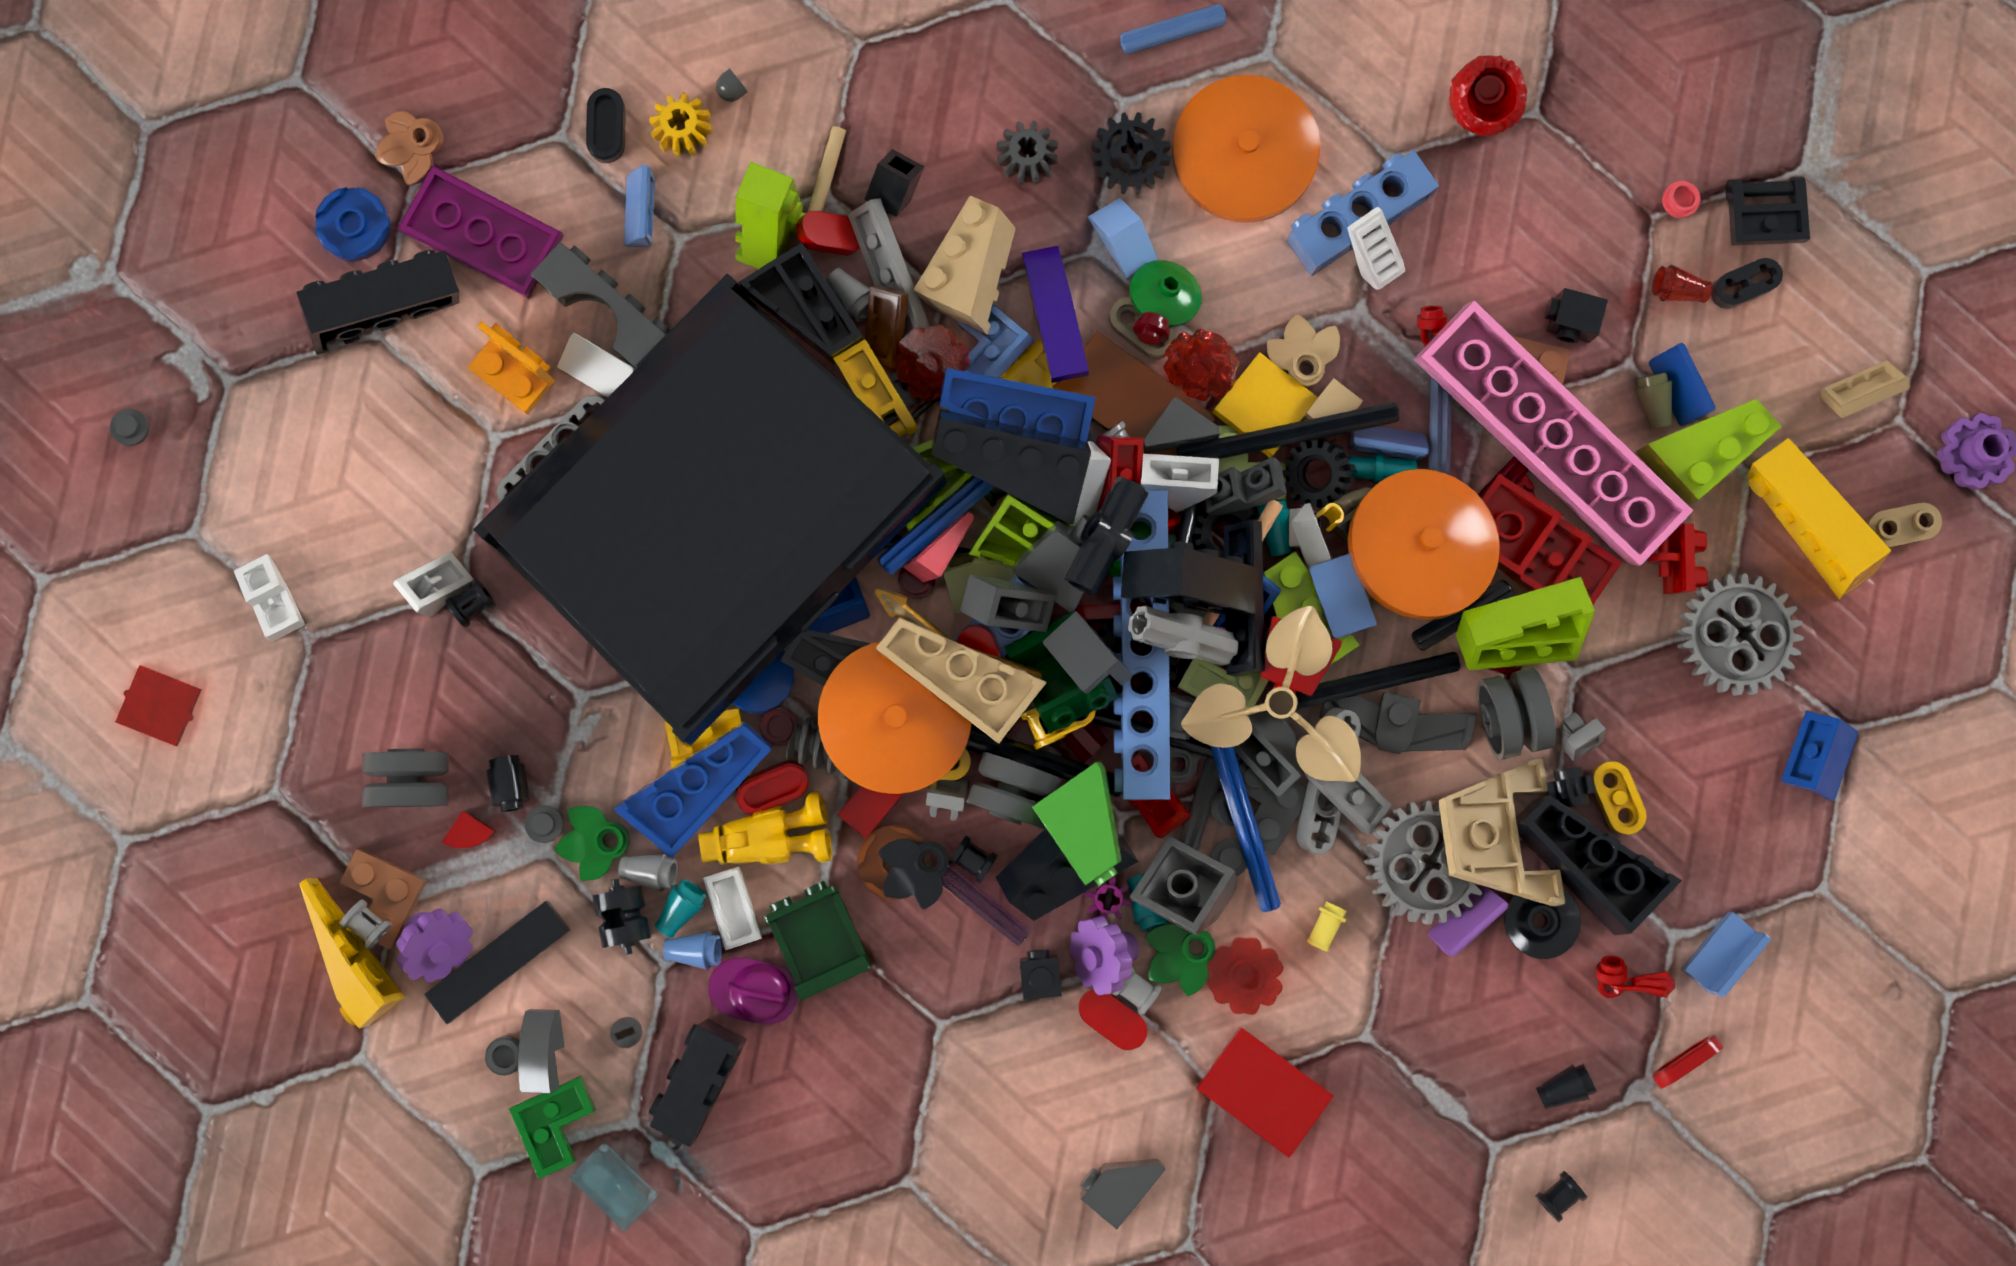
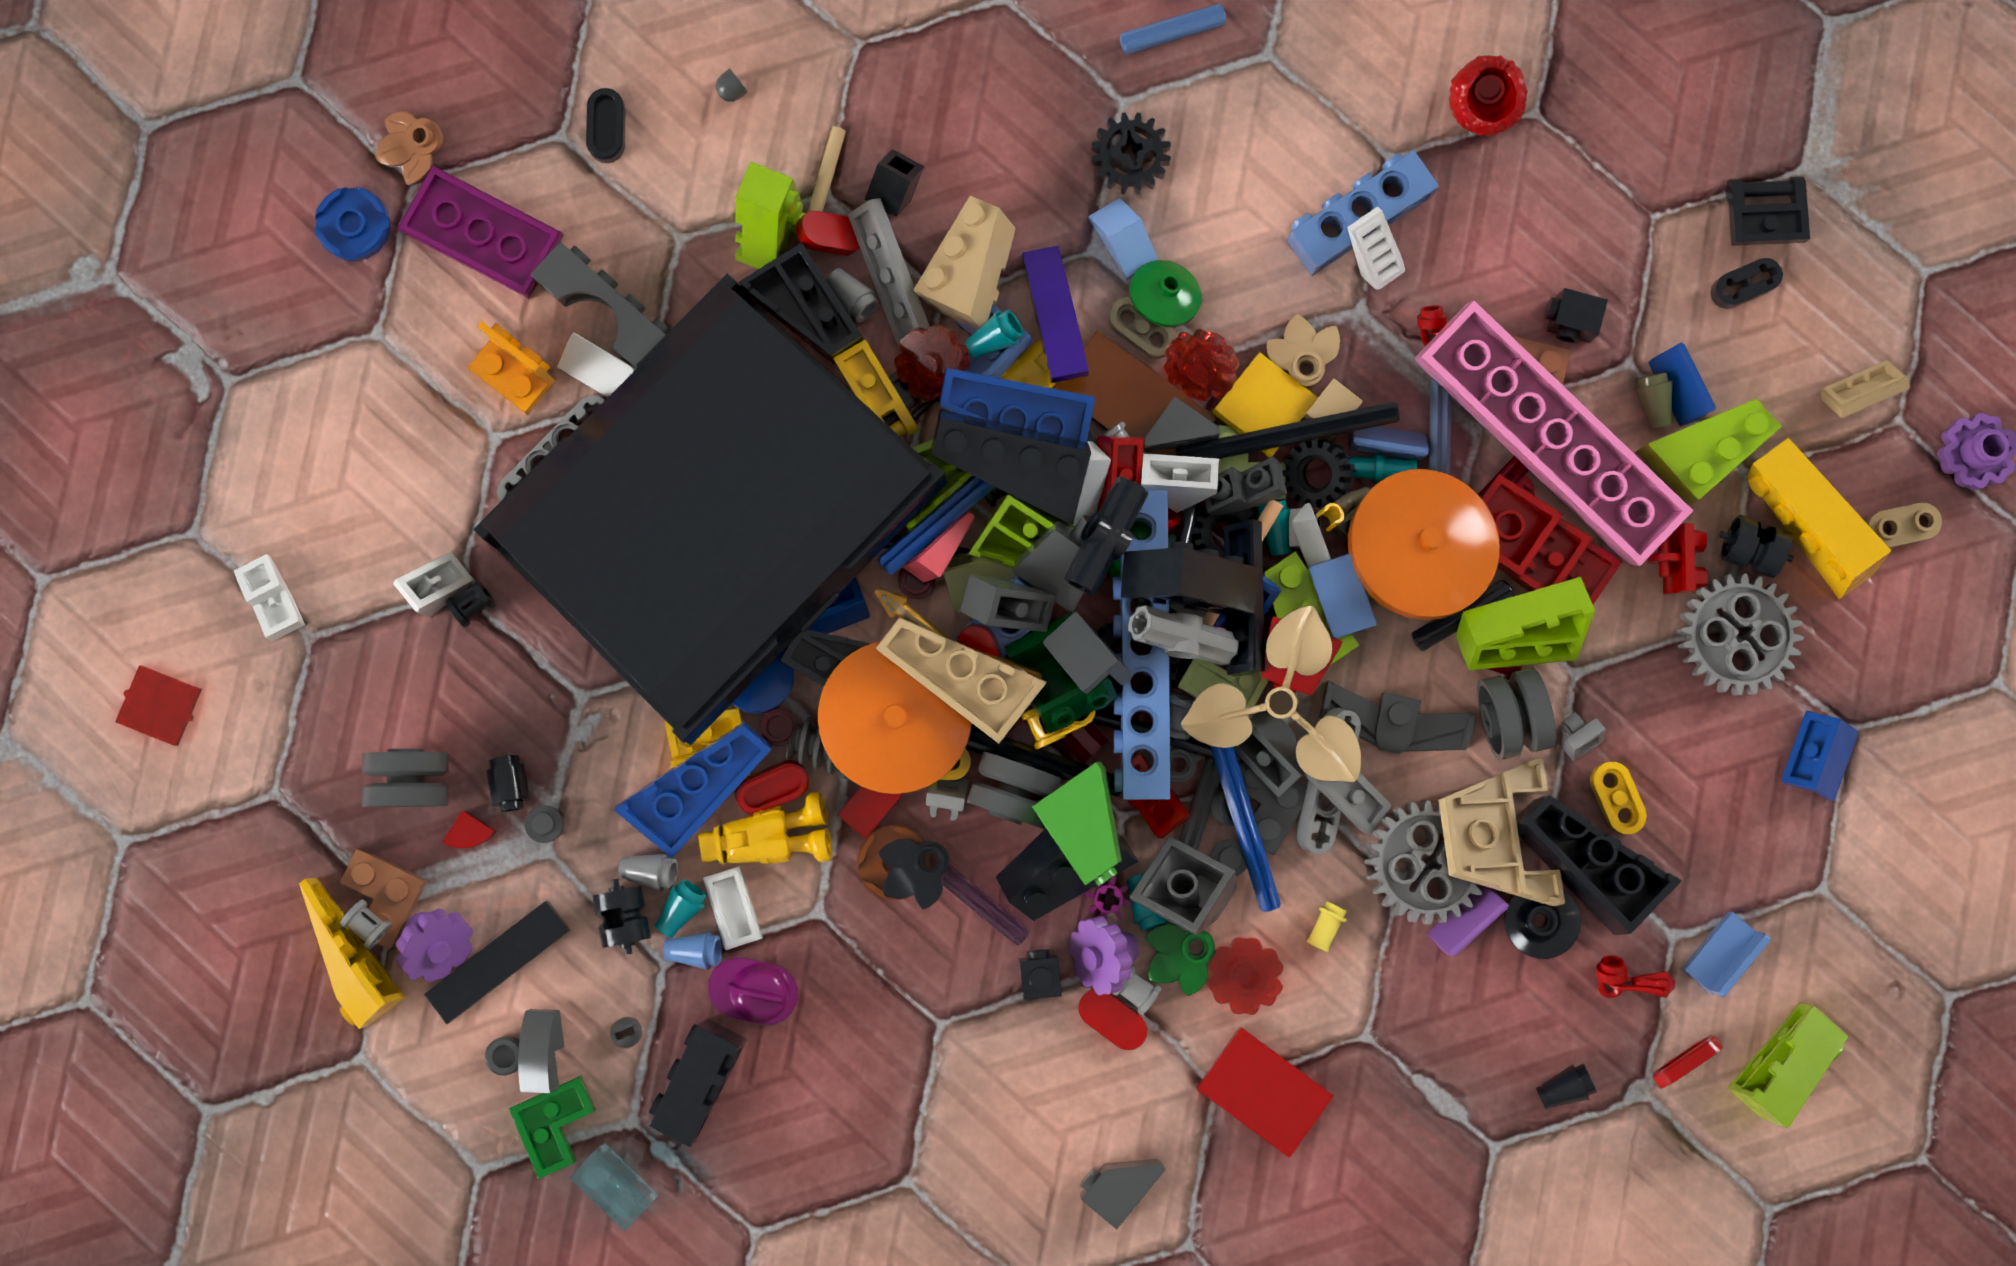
(129, 427): dark grey plate -> none
(377, 298): black wedge -> none
(587, 842): green plate -> none
(639, 207): medium blue slope -> none
(667, 129): yellow gear -> none
(818, 939): dark green panel -> none
(886, 323): reddish brown plate -> none
(973, 859): black bush -> none
(996, 334): none -> teal cone
(1027, 139): dark grey gear -> none
(1103, 612): red tile -> none
(1152, 328): dark red plate -> none
(1245, 148): orange dish -> none
(1380, 679): black axle -> none
(1561, 1196): black bush -> none
(1571, 786): black gear -> none
(1679, 285): clear red cone -> none
(1681, 199): coral plate -> none
(1762, 548): none -> black wheel
(1789, 1065): none -> lime wedge

